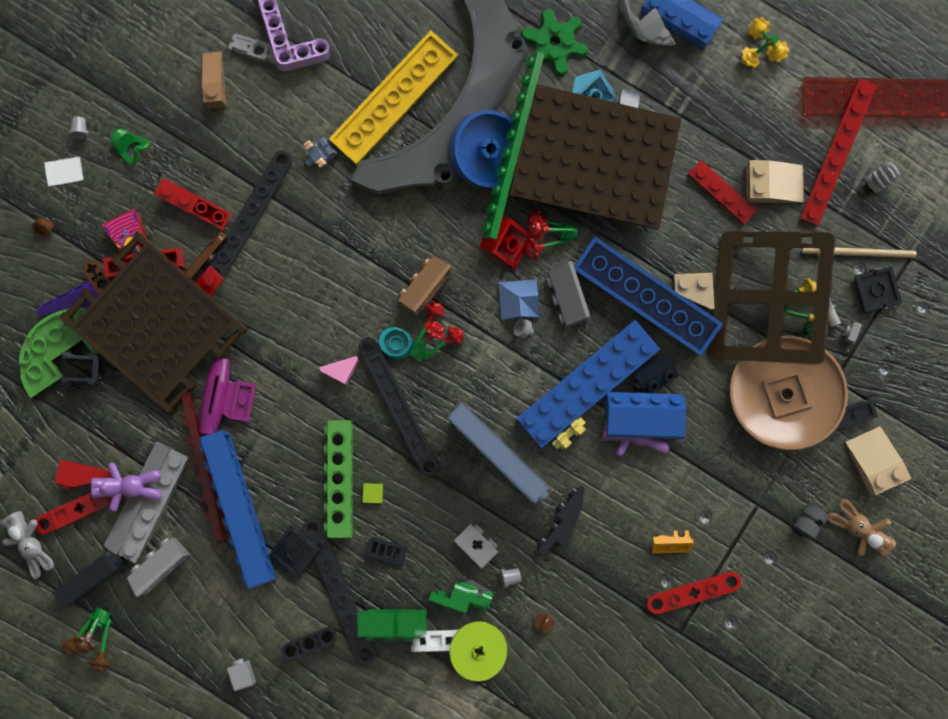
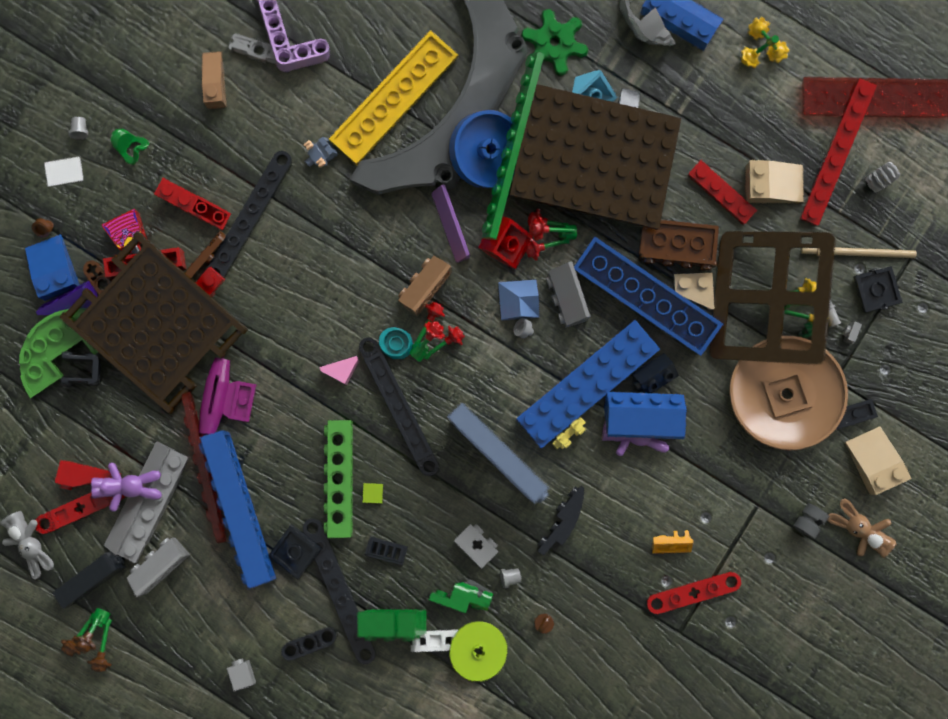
(51, 268): none -> blue slope
(450, 224): none -> medium lavender slope
(680, 244): none -> reddish brown bracket

